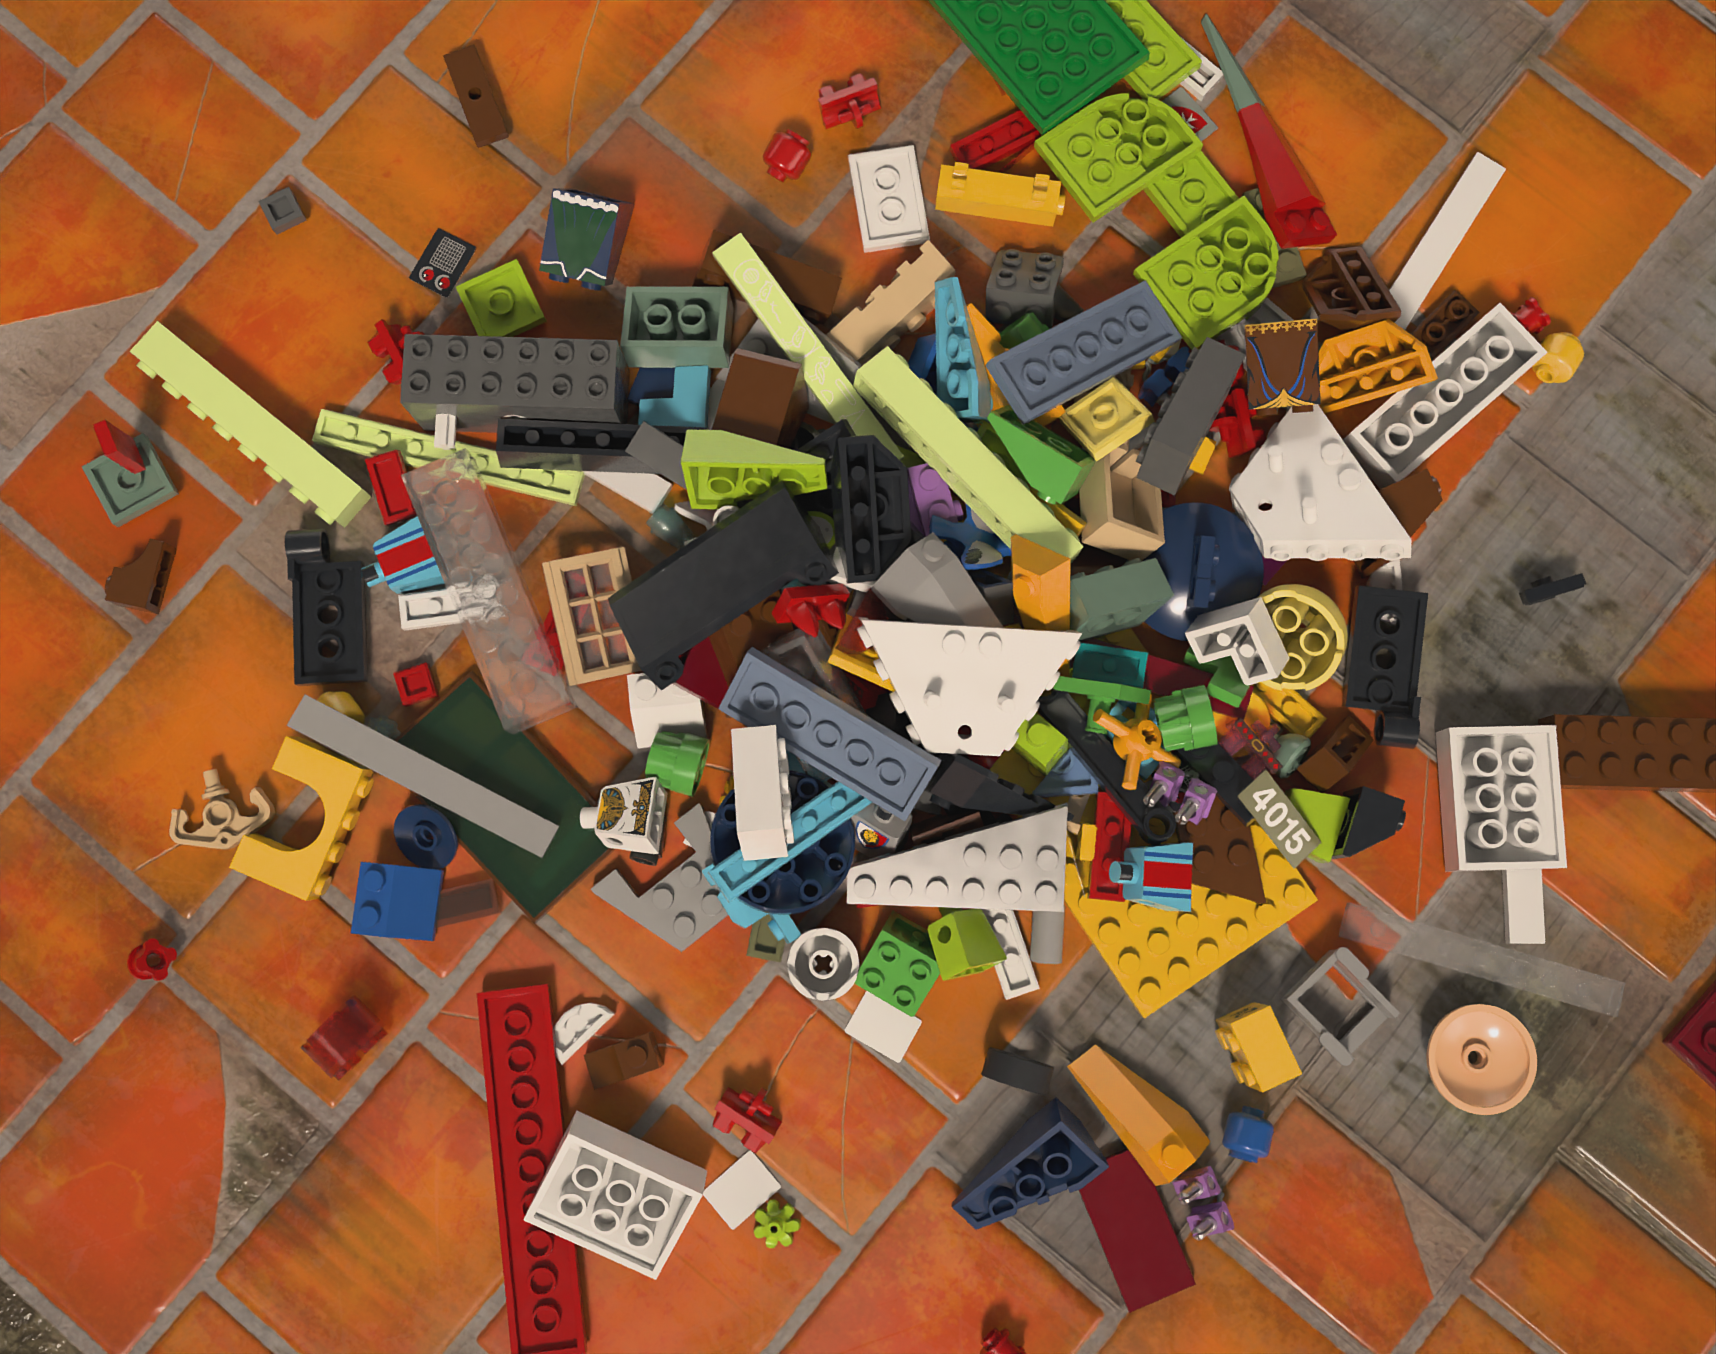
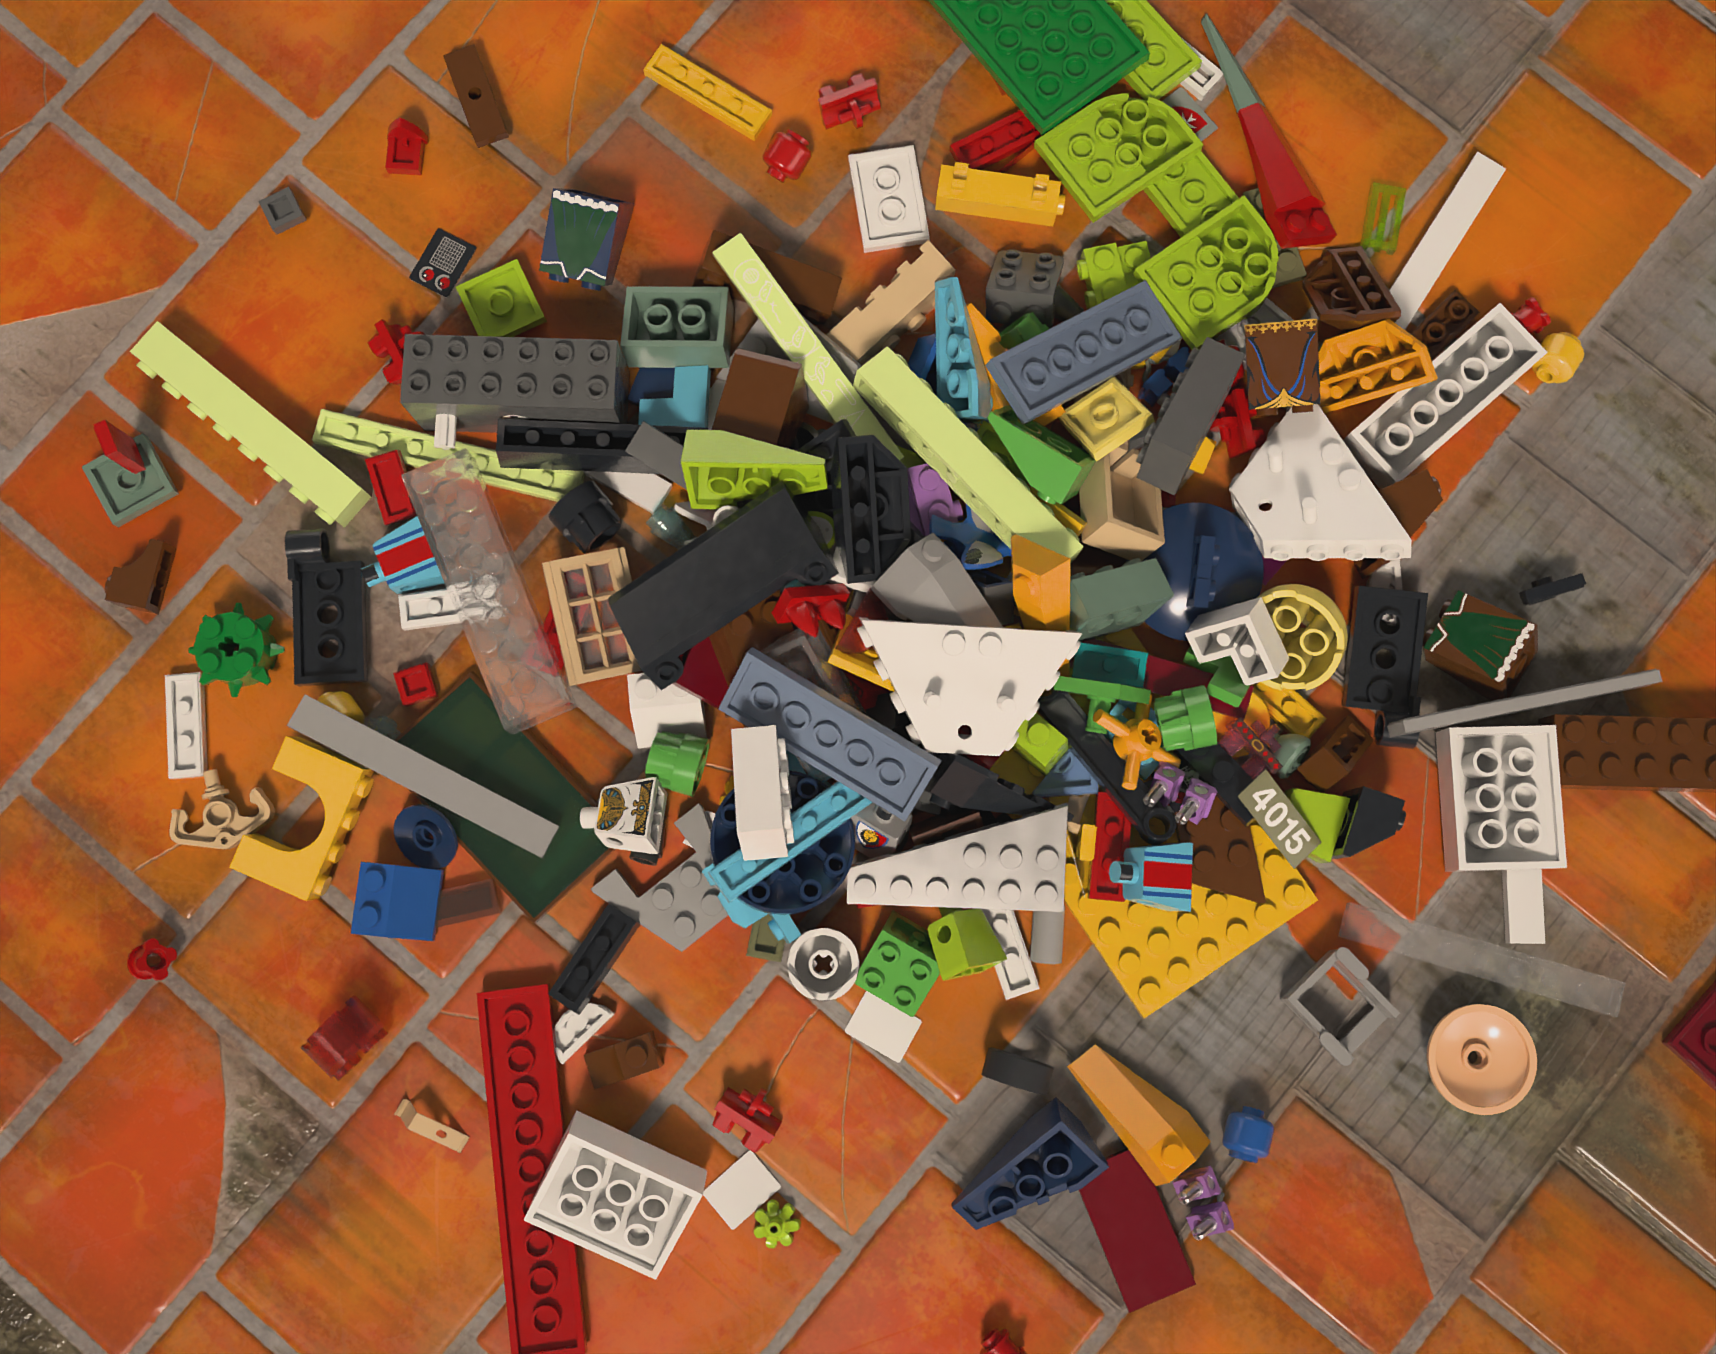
(186, 725): none -> white tile
(240, 668): none -> green brick
(405, 148): none -> red tile
(428, 1127): none -> tan piece
(586, 517): none -> black piece
(594, 959): none -> black plate
(707, 92): none -> yellow tile
(1110, 270): none -> lime plate
(1257, 1047): yellow brick -> none
(1378, 243): none -> clear neon green tile
(1481, 645): none -> slope
(1523, 703): none -> light grey tile

